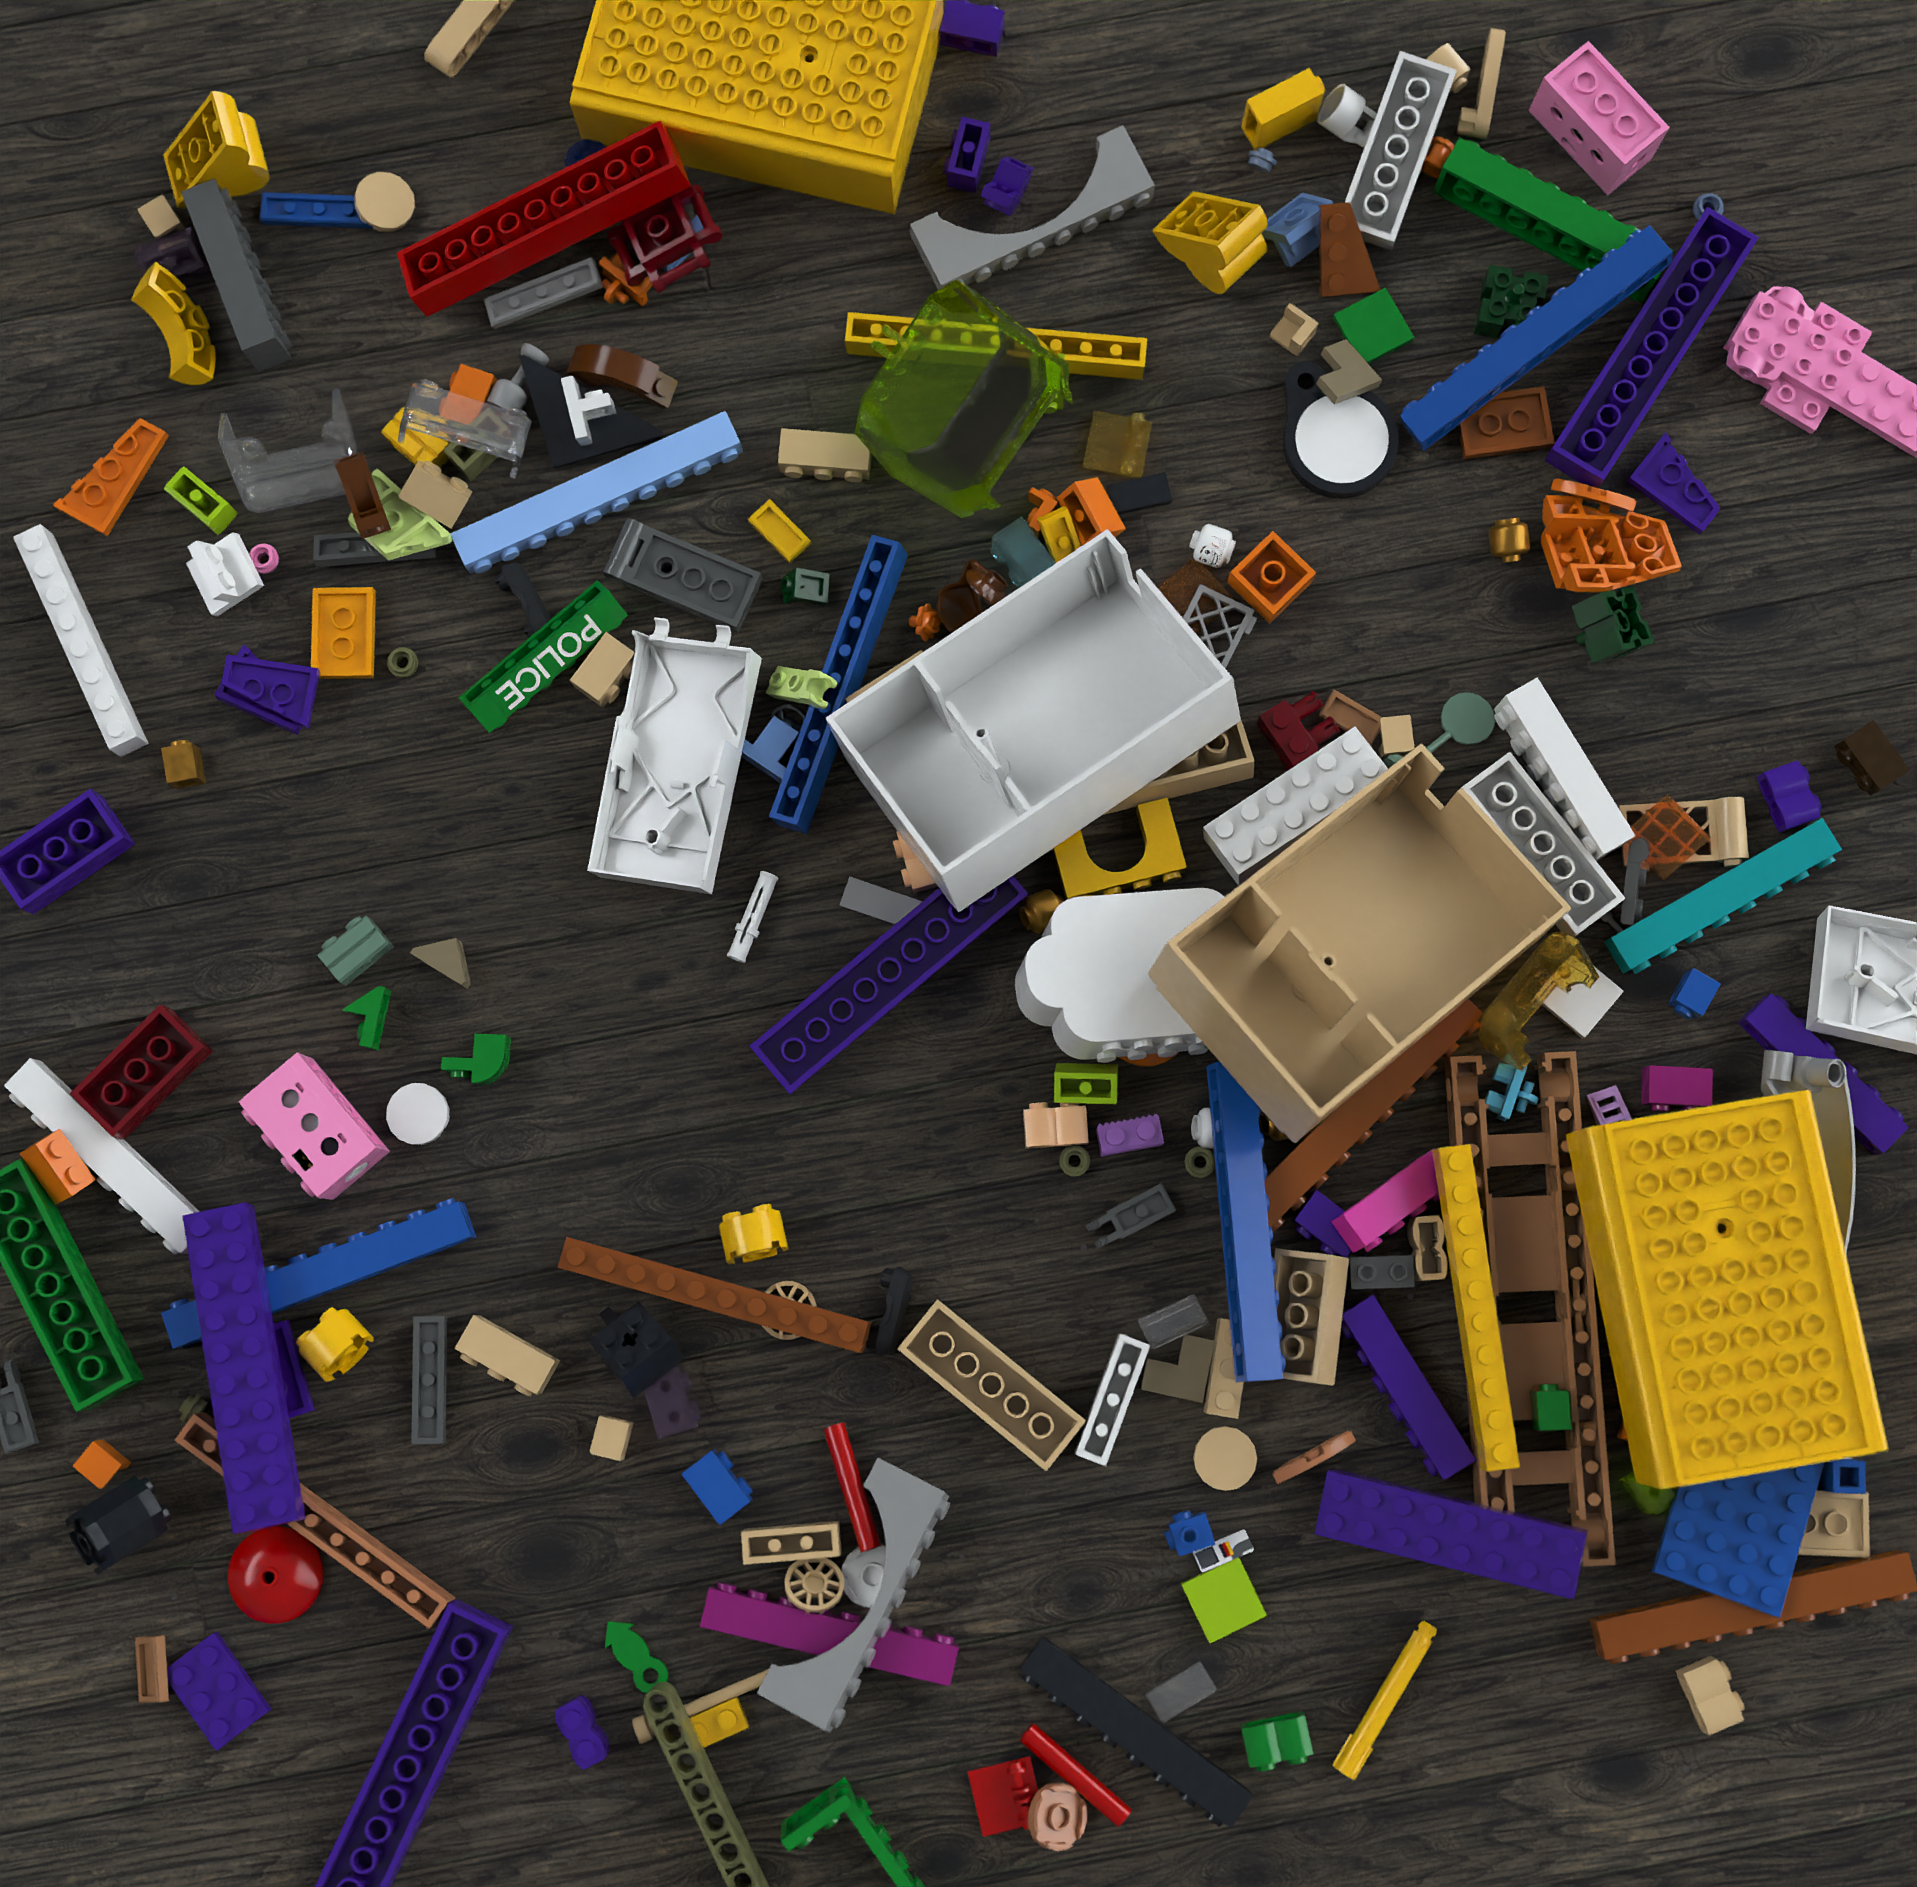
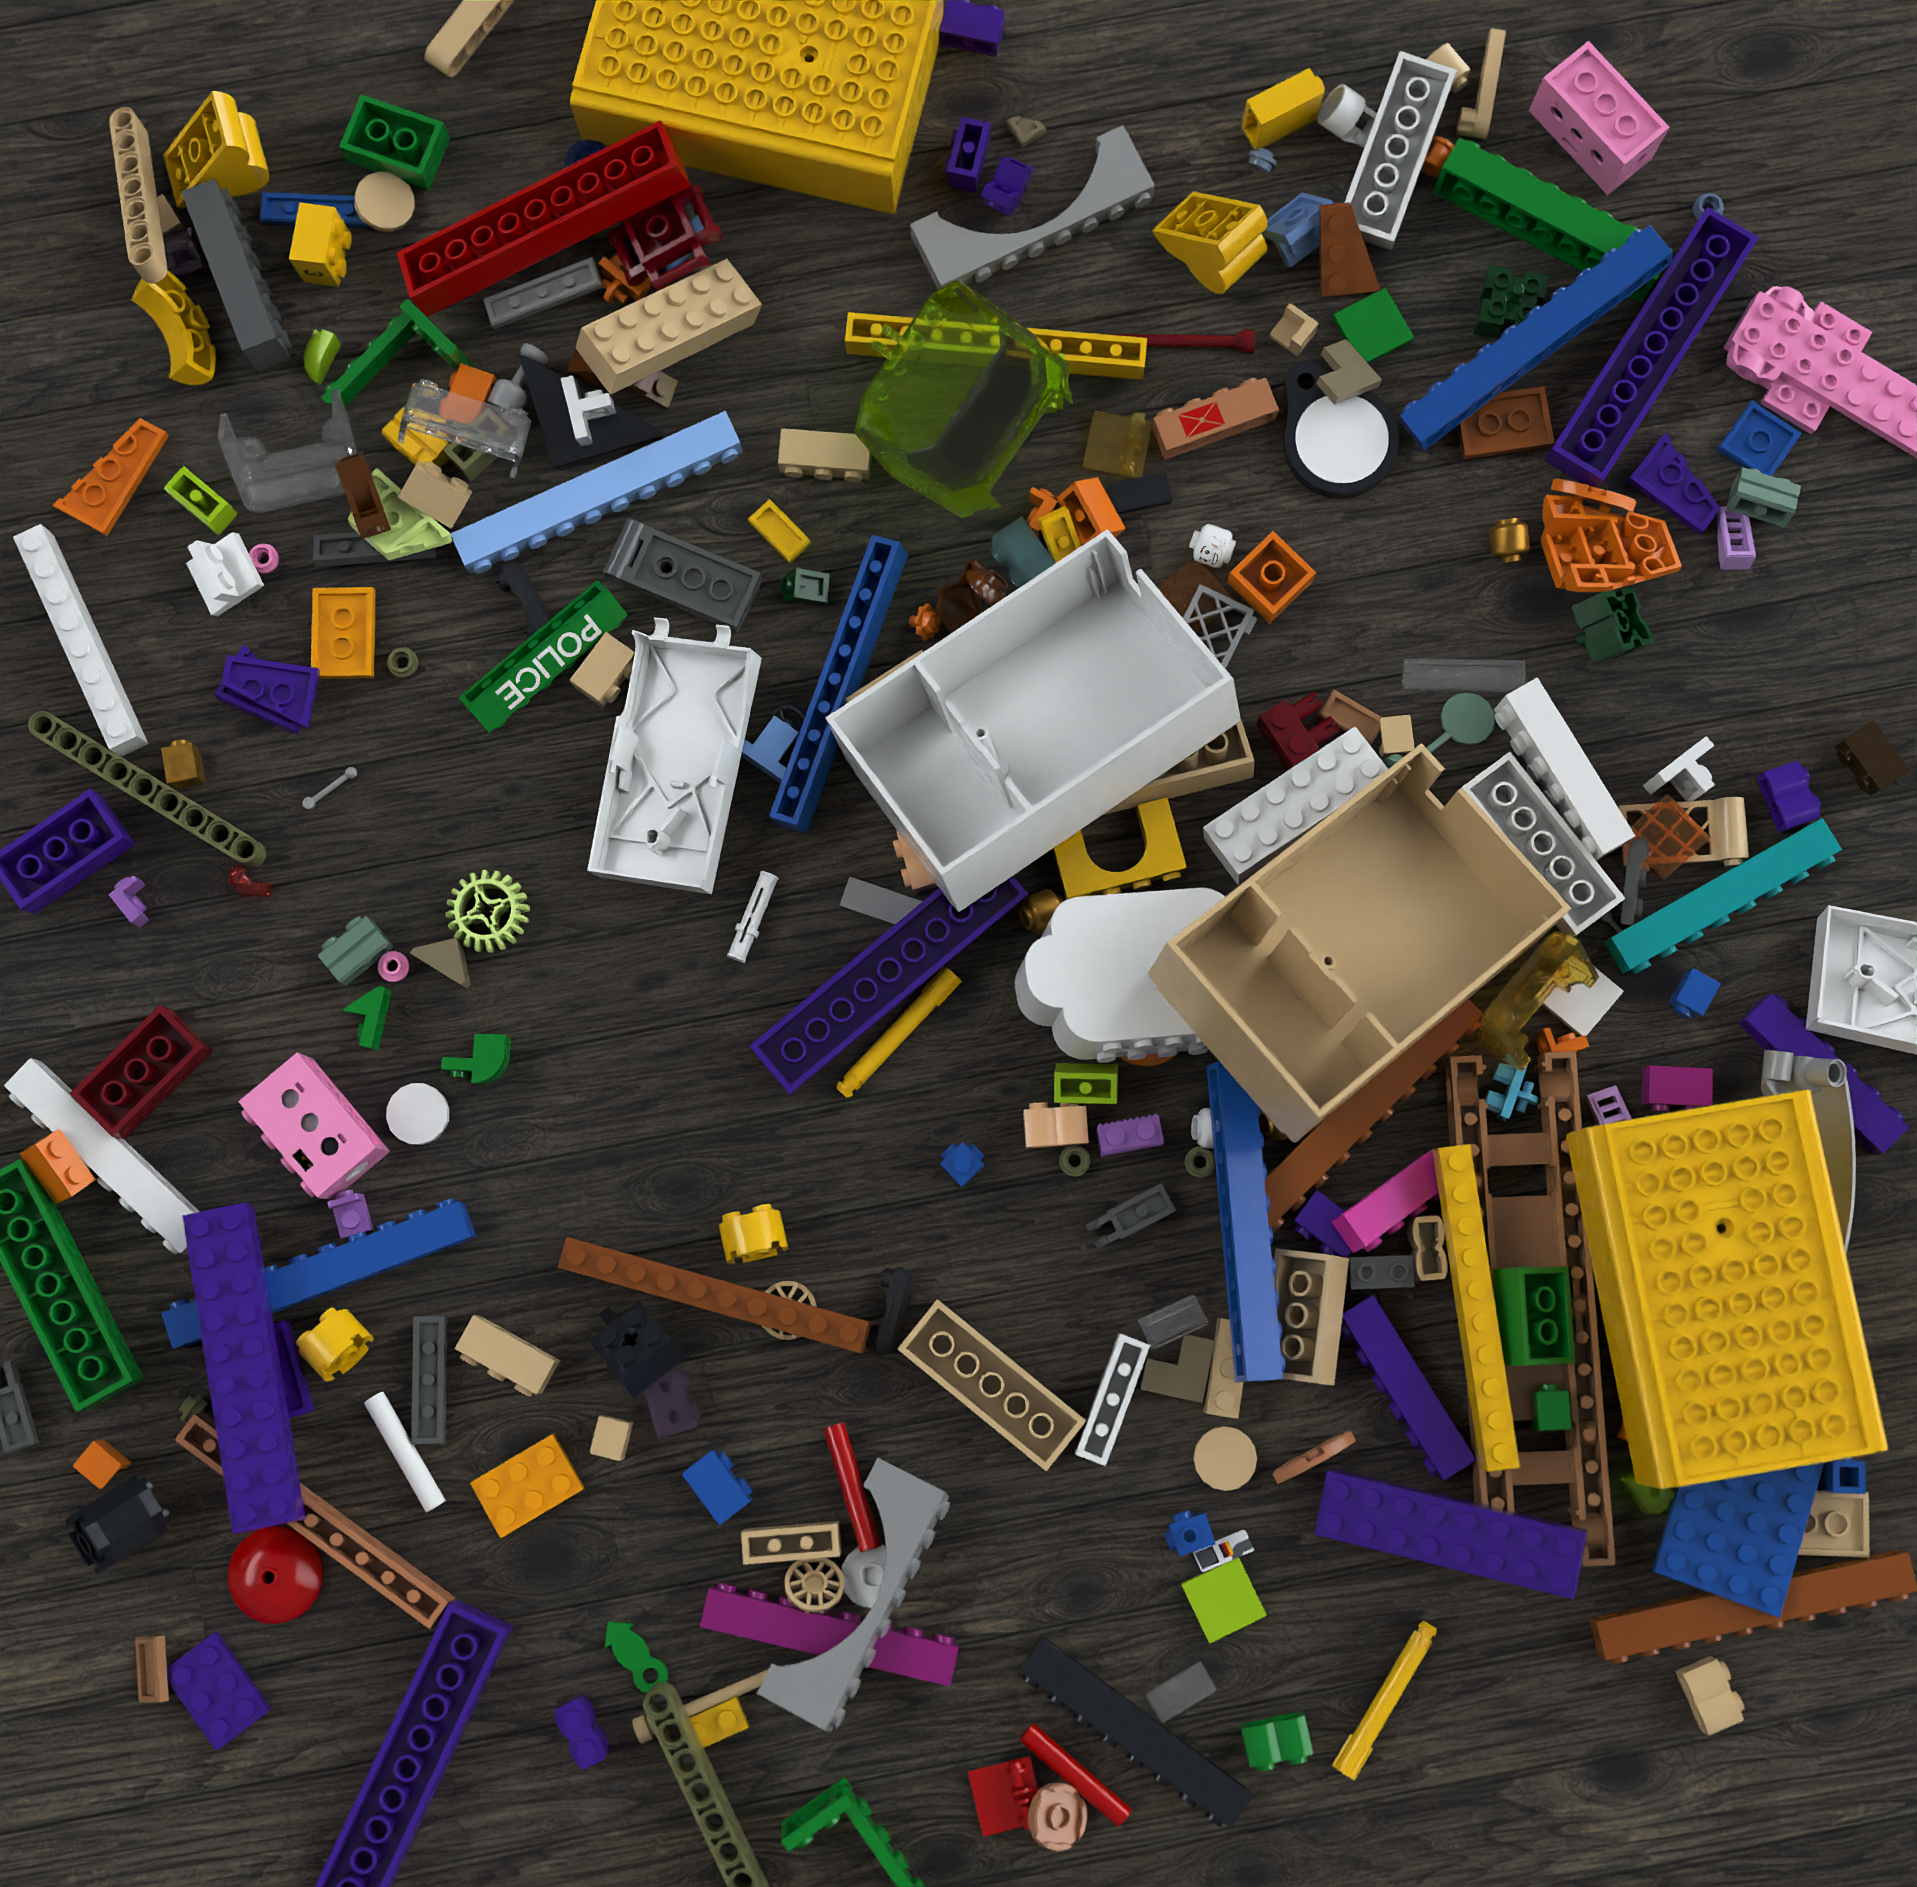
(131, 906): none -> medium lavender bracket
(134, 783): none -> olive beam
(138, 195): none -> tan beam
(244, 886): none -> clear red arm
(310, 803): none -> light grey hinge
(320, 245): none -> yellow brick
(320, 354): none -> lime brick
(350, 1213): none -> medium lavender bracket
(384, 348): none -> green bracket
(394, 141): none -> green brick
(401, 971): none -> bright pink plate
(404, 1451): none -> white piece
(475, 915): none -> yellowish green gear
(527, 1485): none -> light orange plate
(668, 326): none -> tan brick
(800, 686): yellowish green plate -> none
(932, 995): none -> yellow piece
(962, 1162): none -> blue brick
(1025, 130): none -> dark tan tile
(1214, 418): none -> nougat brick
(1242, 340): none -> dark red piece
(1462, 675): none -> clear tile
(1534, 1315): none -> green brick
(1565, 1043): none -> orange bracket
(1685, 773): none -> white bracket
(1734, 556): none -> lavender slope
(1758, 440): none -> blue tile
(1763, 497): none -> sand green brick

